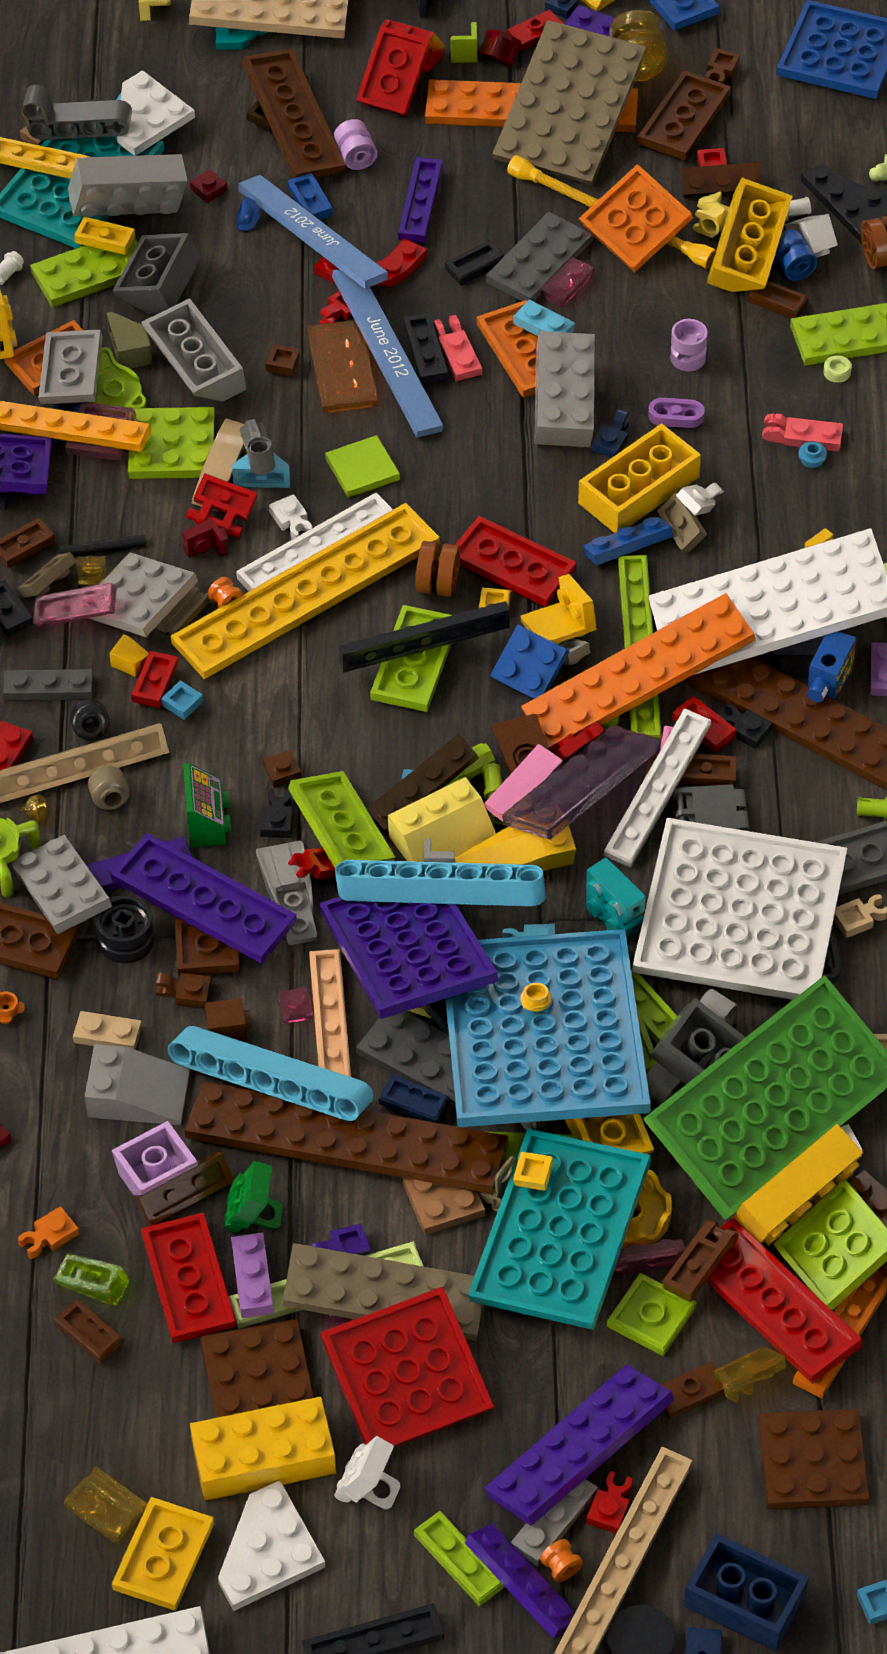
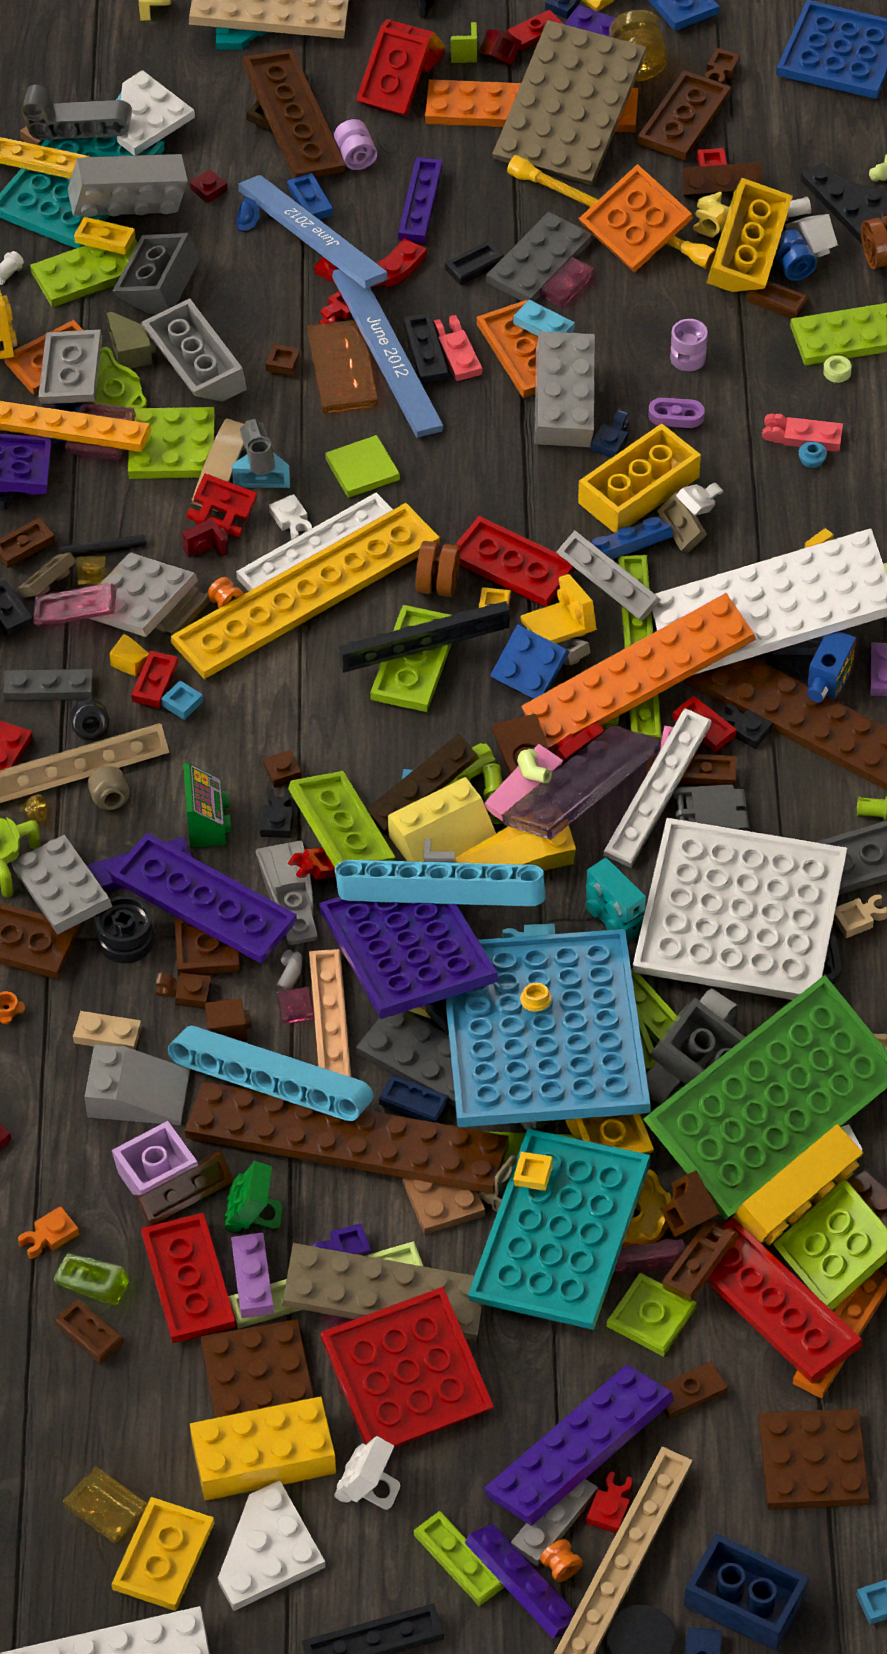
(293, 964): none -> light grey arm
(529, 768): none -> yellowish green arm
(608, 576): none -> light grey plate
(689, 1204): none -> reddish brown brick
(748, 1369): clear yellow plate -> none

